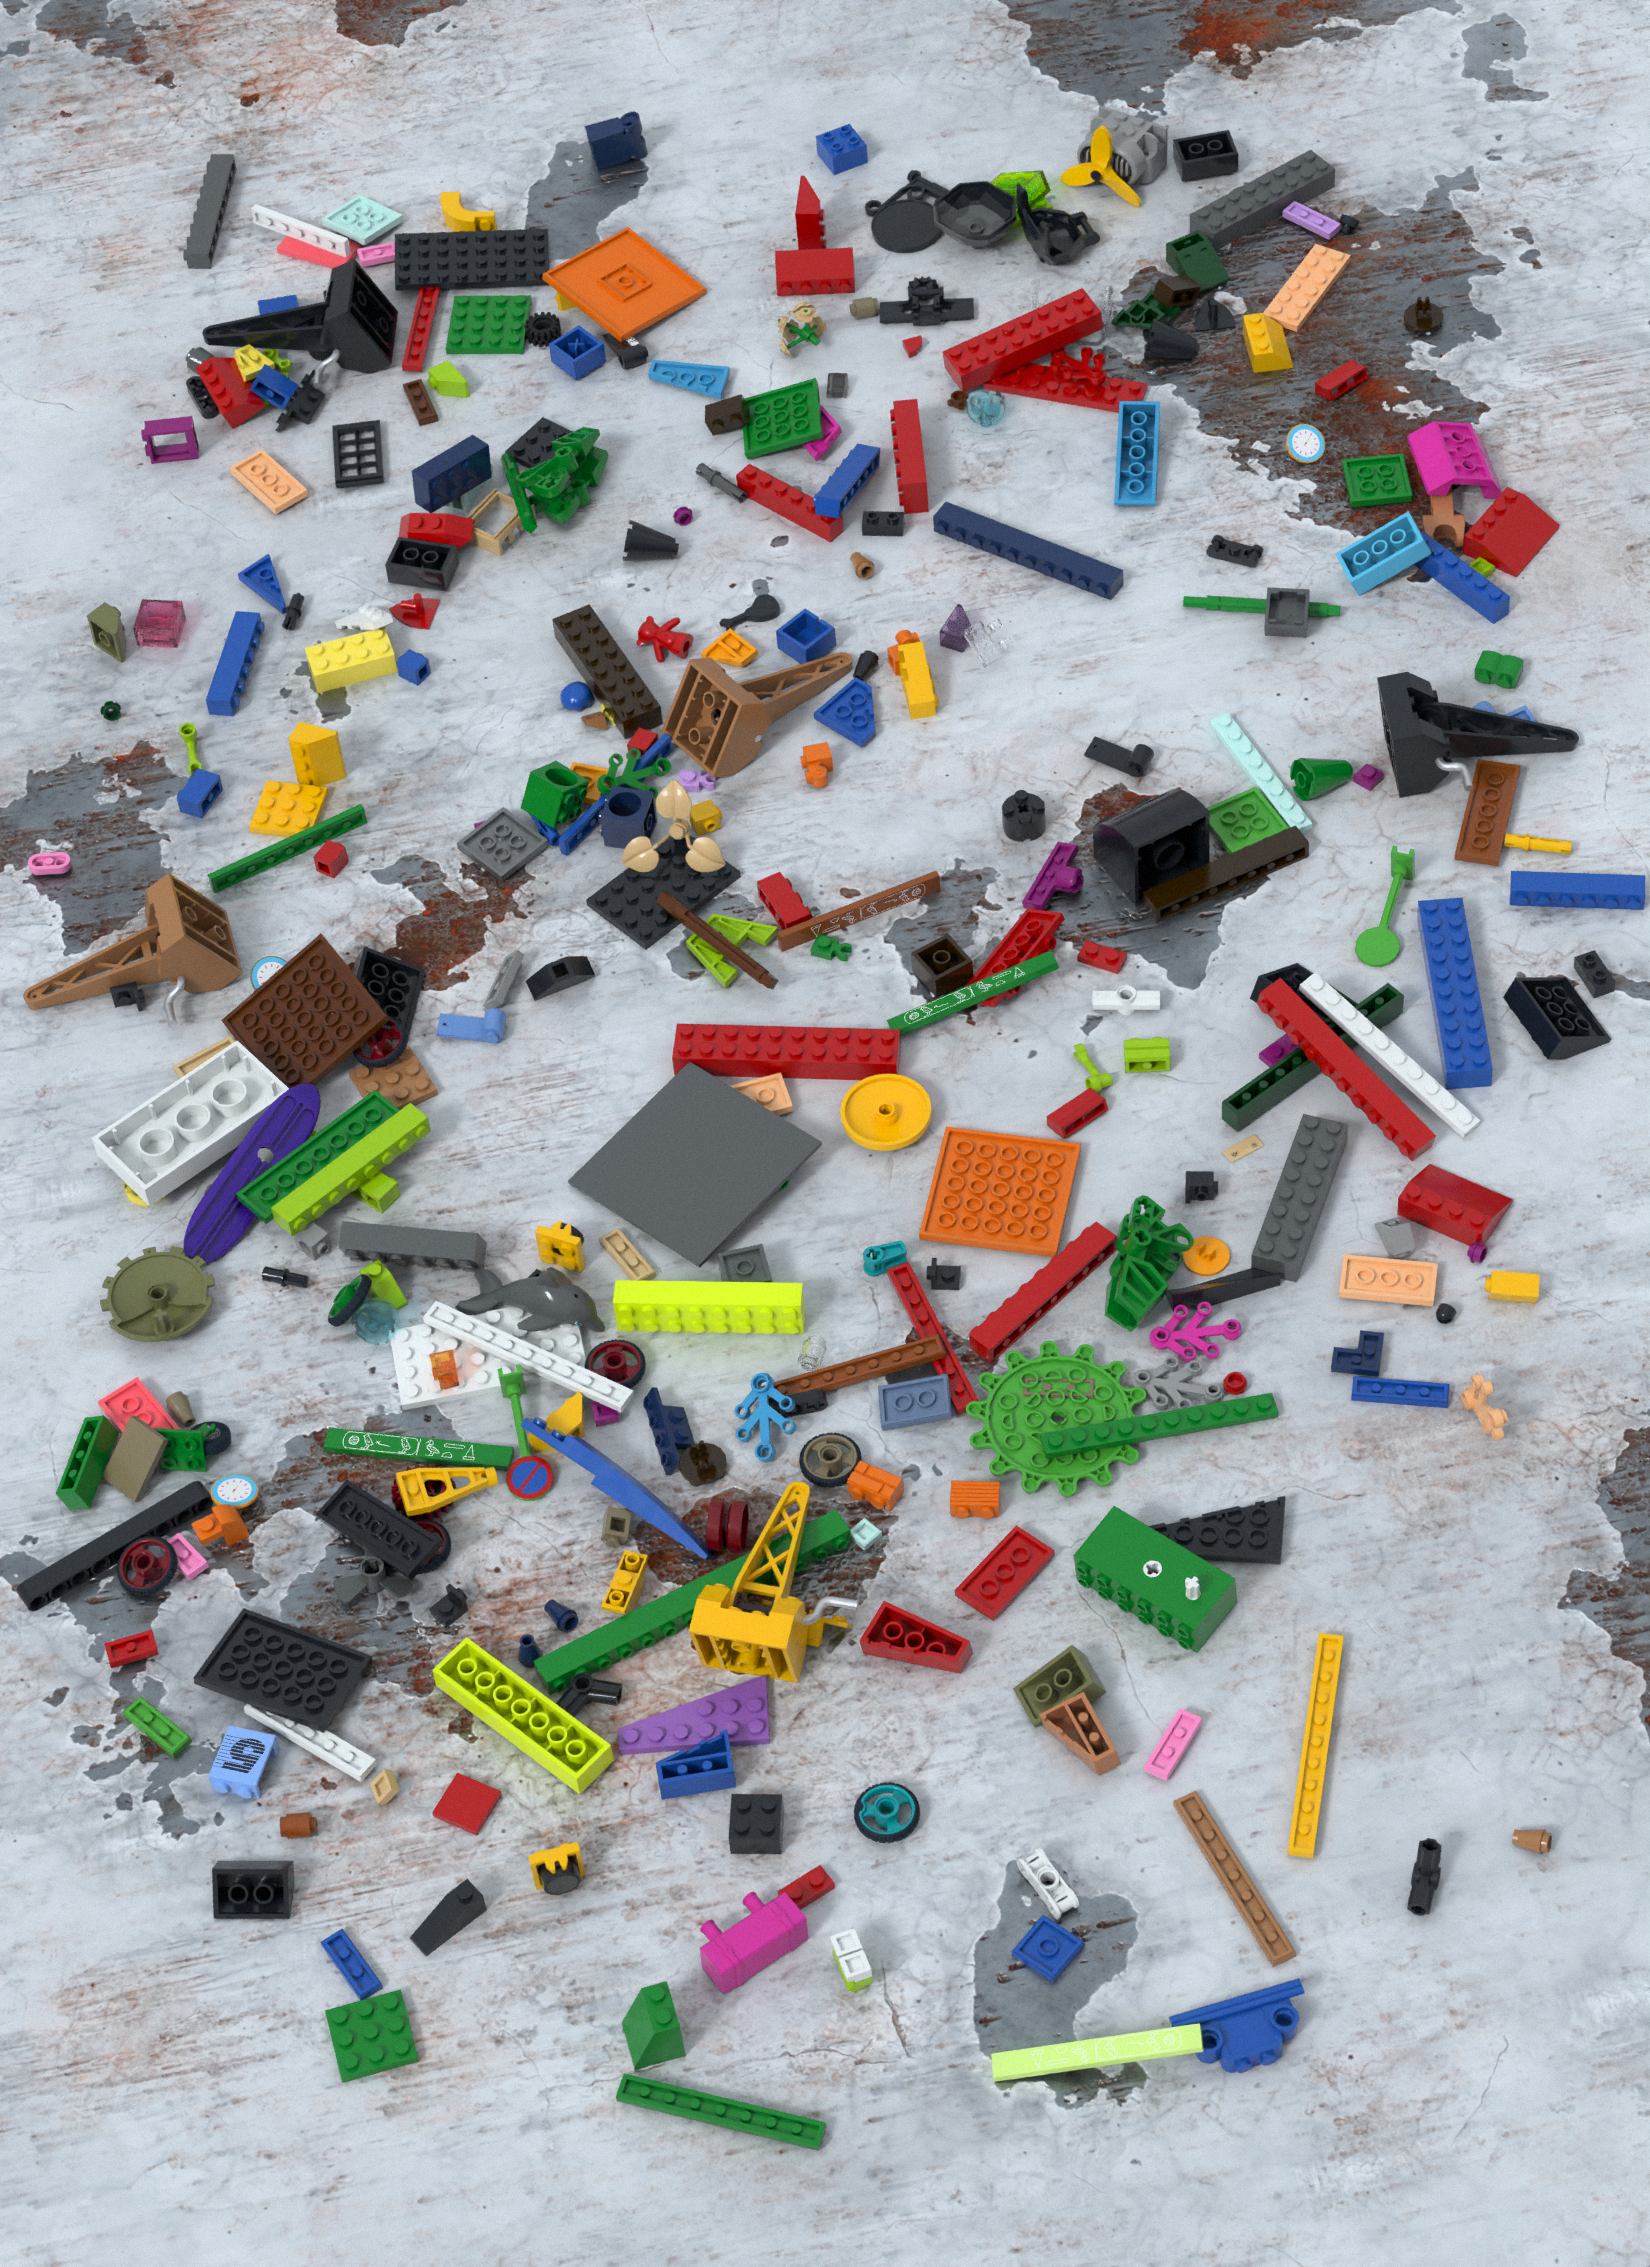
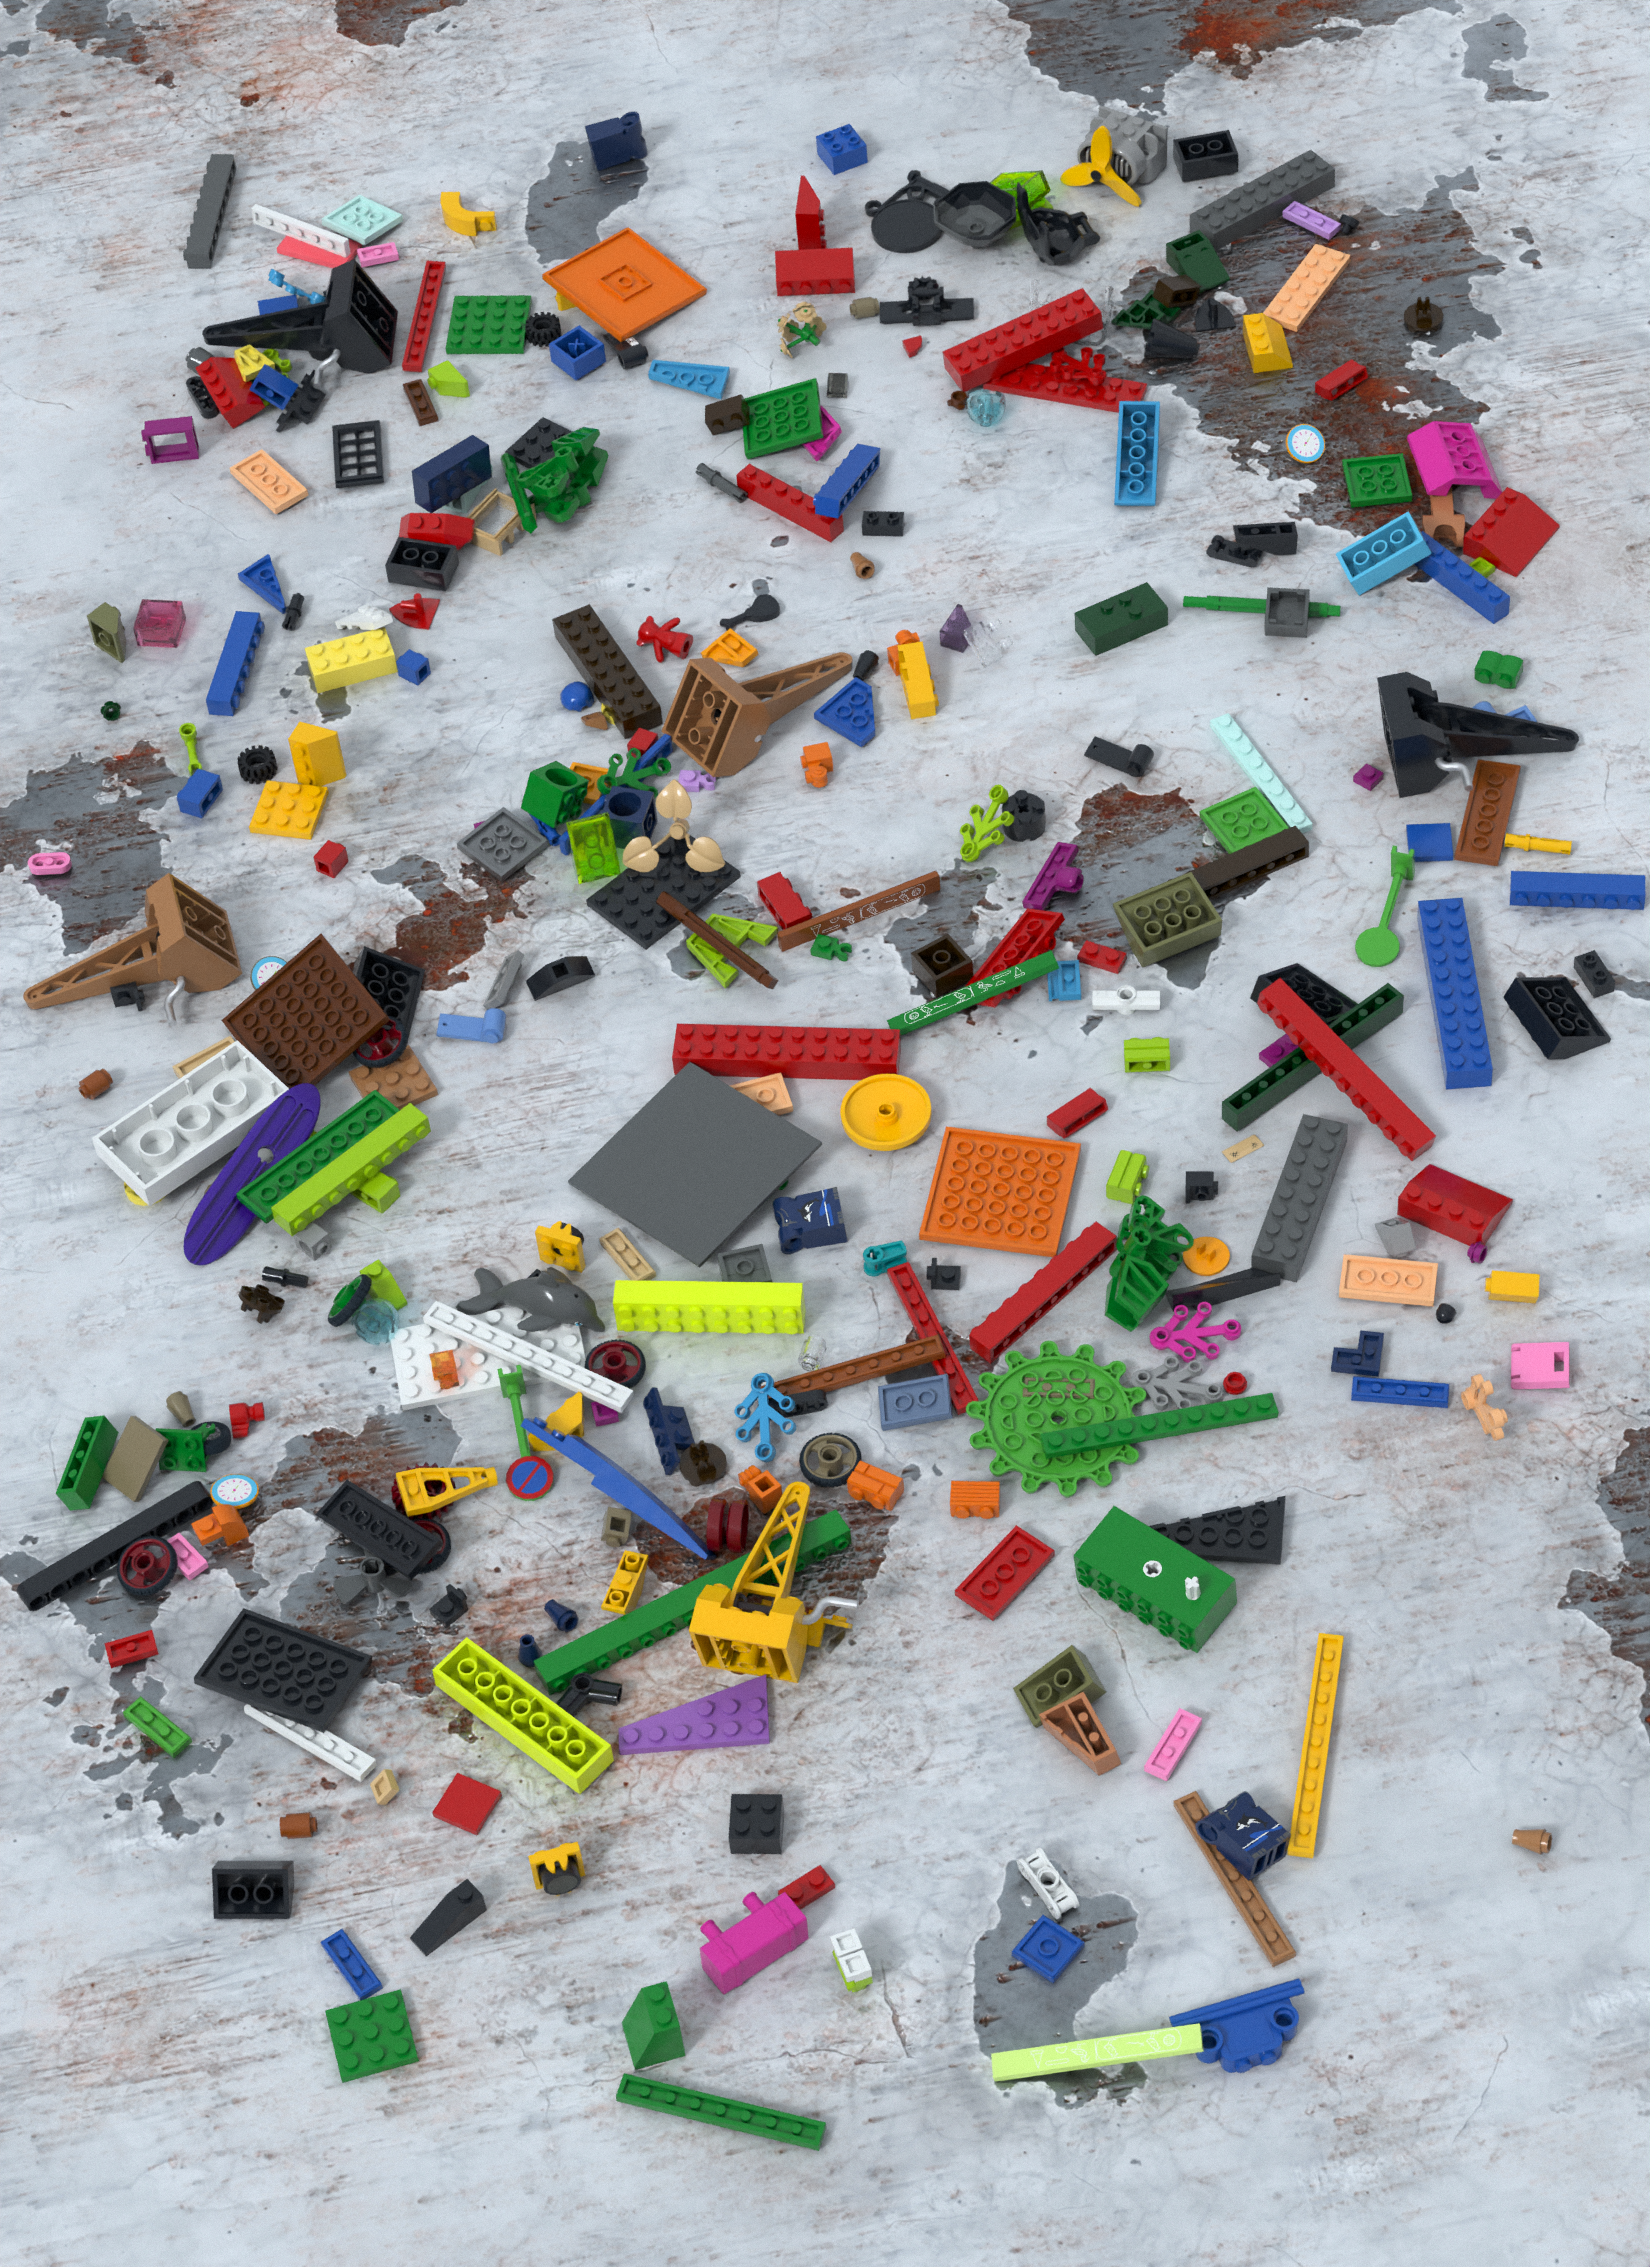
(95, 1084): none -> dark orange brick
(135, 1400): coral plate -> none
(158, 1295): olive piece -> none
(242, 1414): none -> red piece
(242, 1761): light blue panel -> none
(254, 756): none -> black tyre
(261, 1300): none -> dark brown plate
(277, 279): none -> dark azure plant
(287, 848): green tile -> none
(412, 1245): dark grey brick -> none
(418, 1449): green tile -> none
(471, 259): black plate -> none
(593, 848): none -> clear neon green slope
(648, 544): black cone -> none
(683, 516): magenta plate -> none
(697, 1770): blue wedge -> none
(705, 817): yellow brick -> none
(762, 1488): none -> orange brick
(806, 637): blue piece -> none
(809, 1220): none -> dark blue piece
(865, 1534): light aqua tile -> none
(884, 1803): teal wheel -> none
(909, 456): red brick -> none
(913, 1640): red wedge -> none
(972, 847): none -> lime plant
(1028, 550): dark blue brick -> none
(1065, 981): none -> dark azure plate
(1097, 1080): lime brick -> none
(1121, 619): none -> dark green brick
(1127, 1177): none -> lime brick
(1153, 842): black brick -> none
(1168, 919): none -> olive slope
(1245, 1835): none -> dark blue piece
(1268, 537): none -> black slope
(1318, 776): green cone -> none
(1389, 1055): white plate -> none
(1425, 1877): black piece -> none
(1430, 841): none -> blue tile
(1535, 1365): none -> bright pink container

